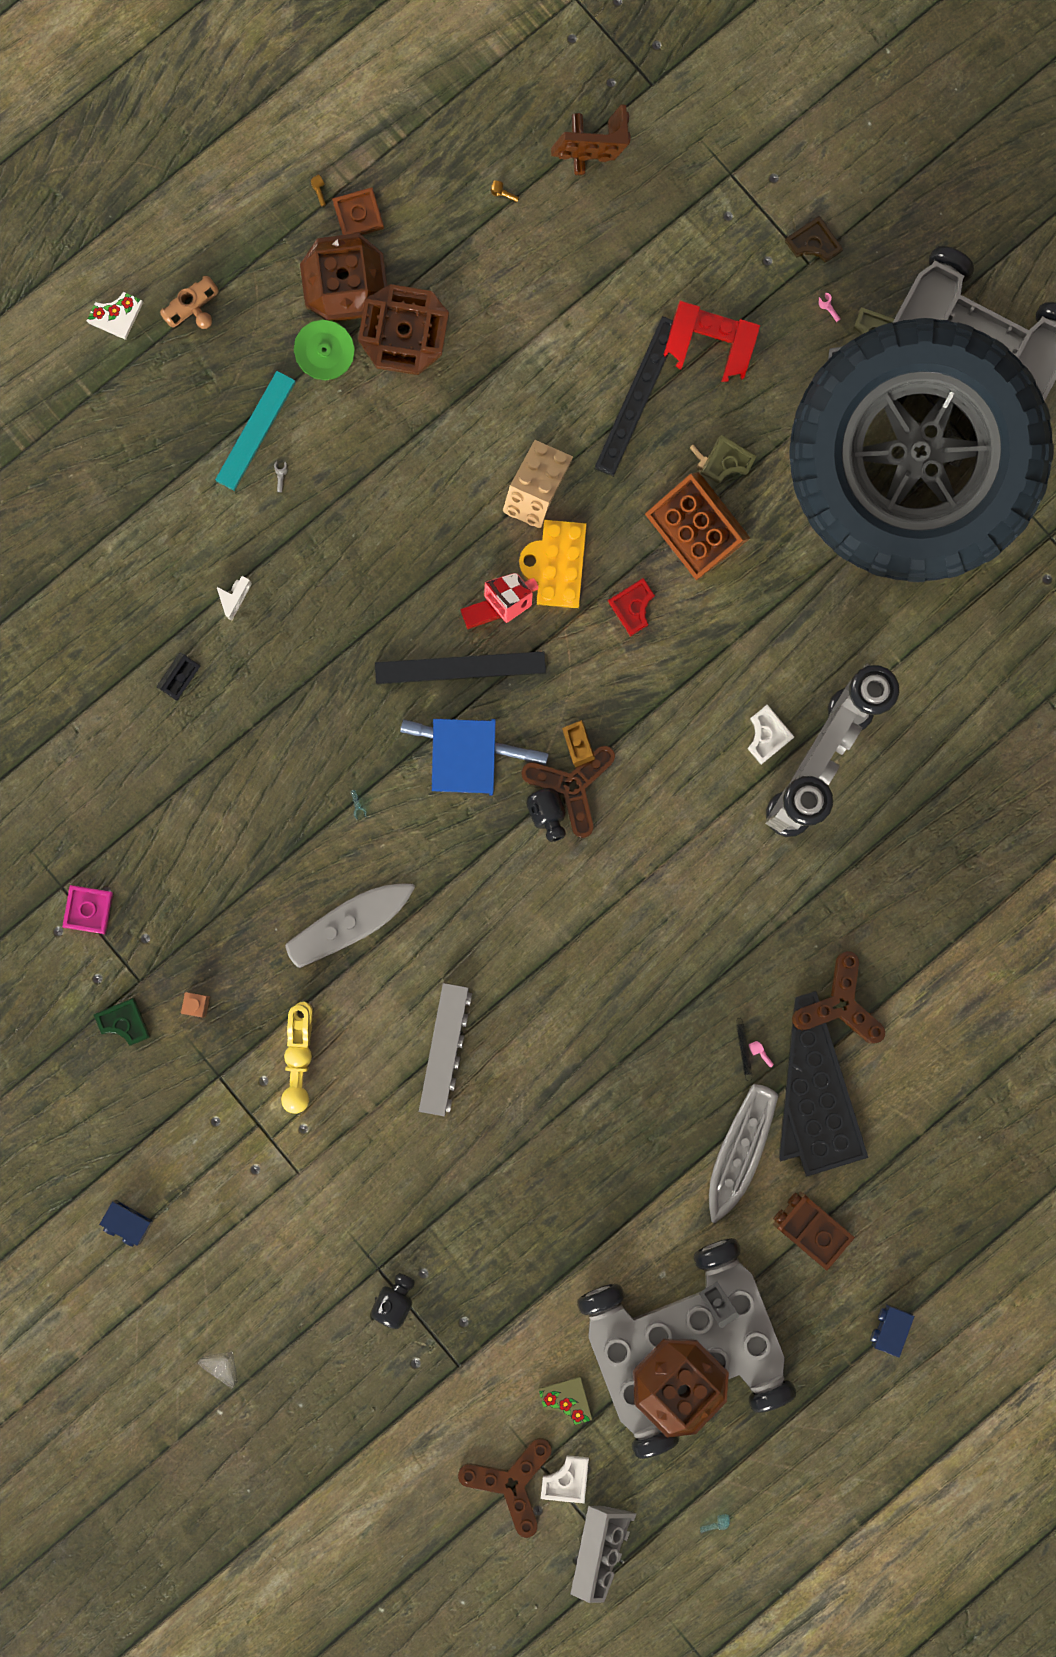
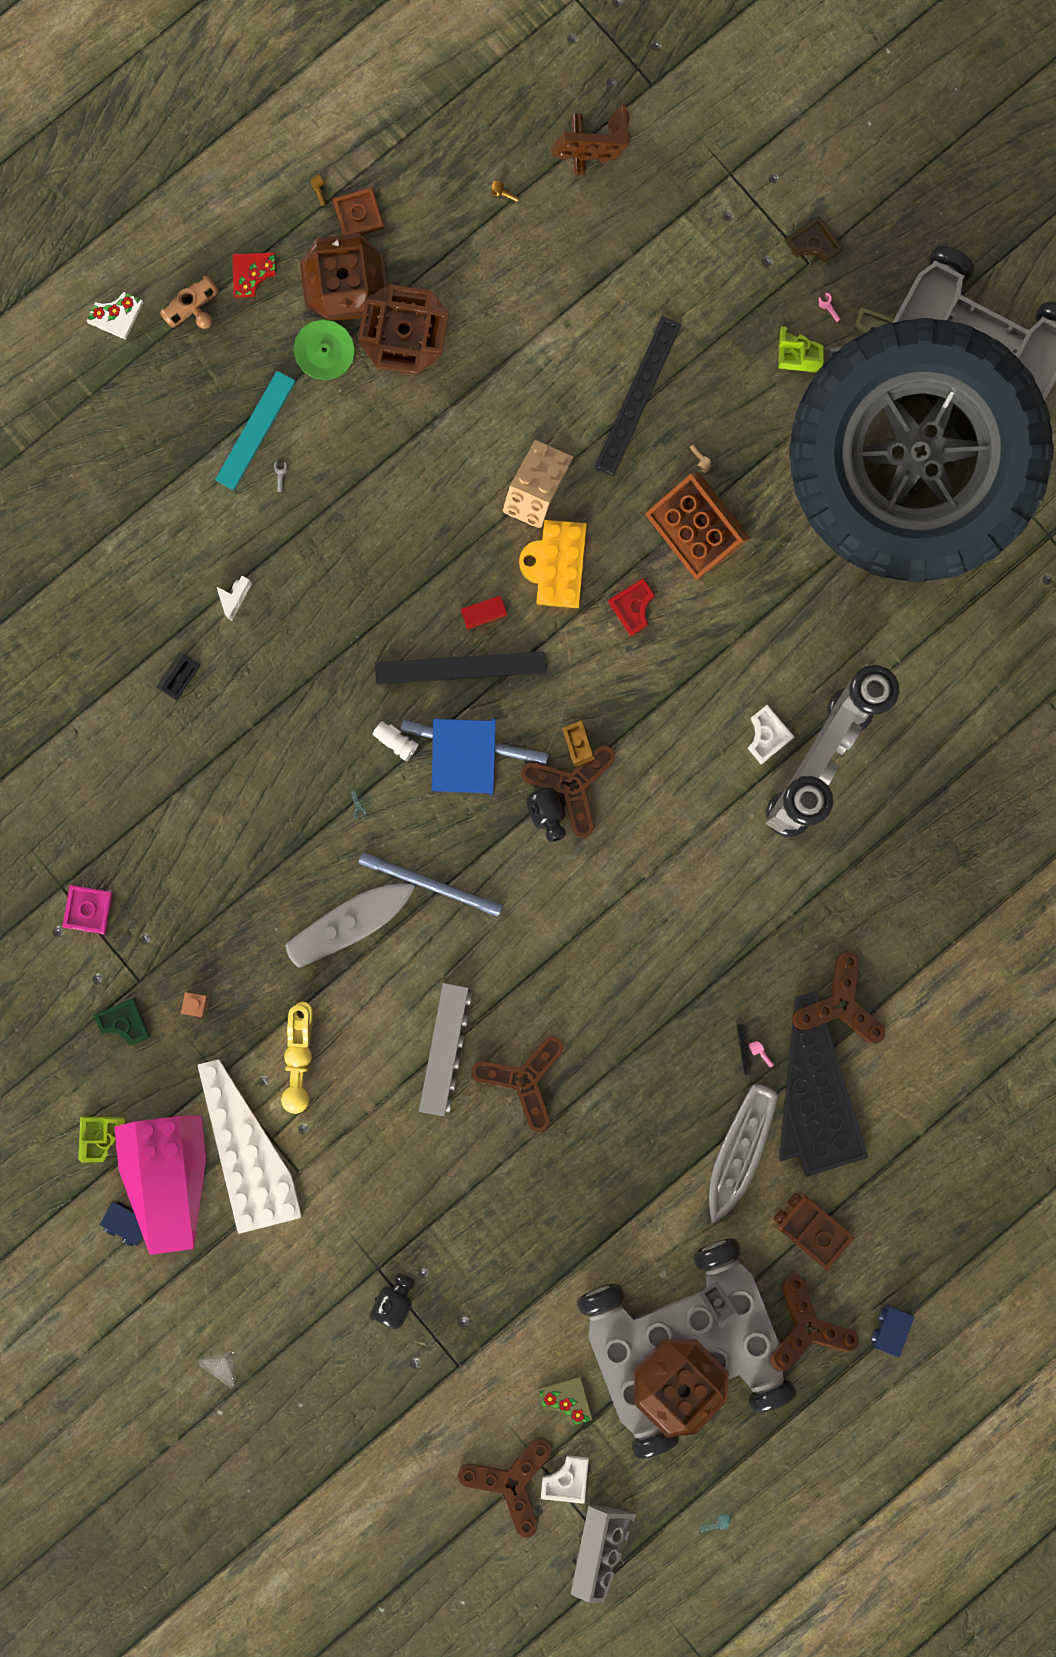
(96, 1137): none -> lime slope
(164, 1177): none -> dark pink wedge
(250, 271): none -> red tile
(254, 1173): none -> white wing
(378, 864): none -> sand blue piece
(393, 739): none -> white axle
(510, 595): torso -> none
(530, 1094): none -> reddish brown piece
(691, 319): red wedge -> none
(727, 459): olive tile -> none
(799, 353): none -> lime slope
(802, 1314): none -> reddish brown piece

